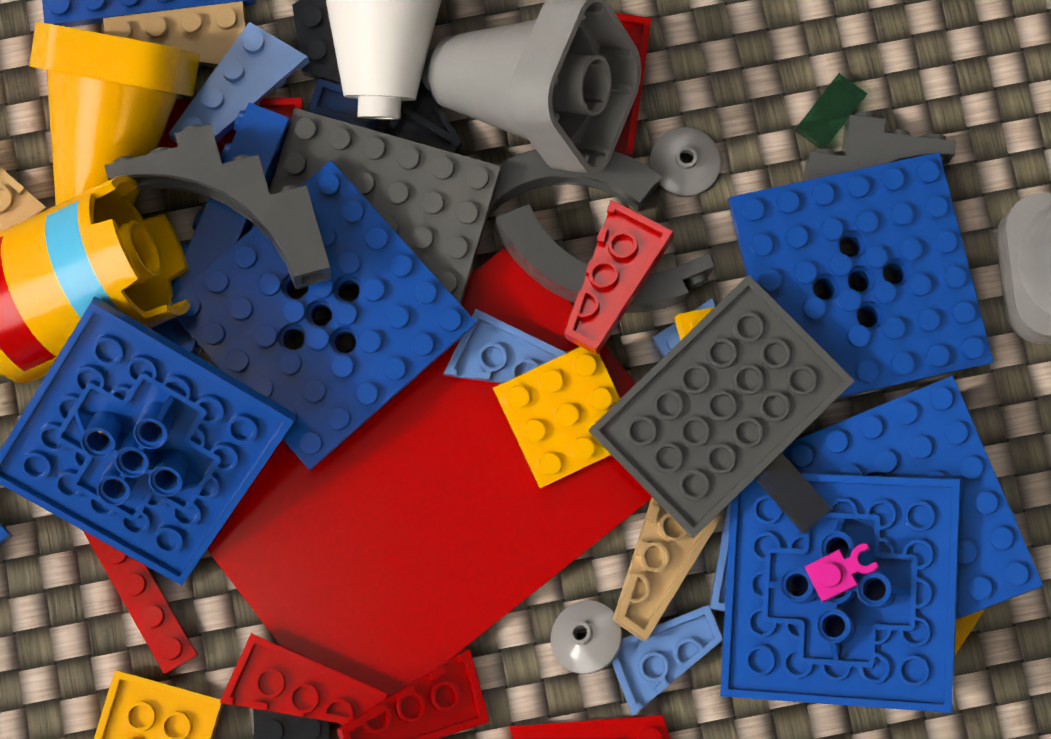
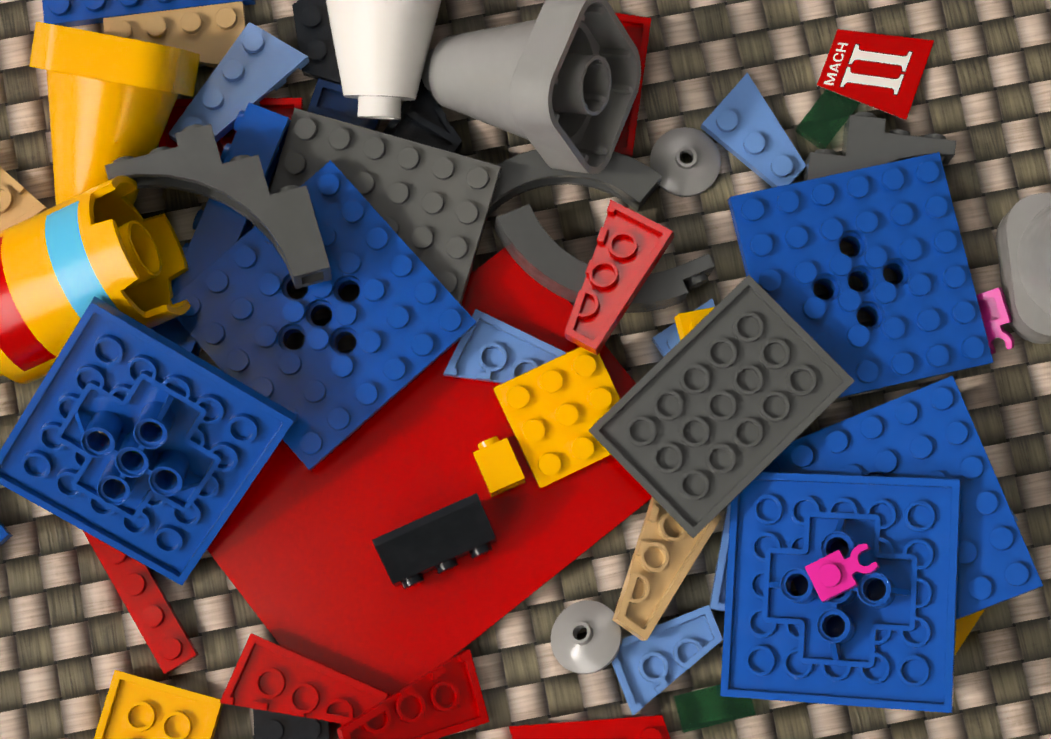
(435, 542): none -> black slope
(498, 465): none -> yellow brick
(708, 708): none -> clear green tile
(754, 135): none -> medium blue wing
(793, 494): clear smoke tile -> none
(876, 69): none -> red sticker
(994, 315): none -> dark pink plate

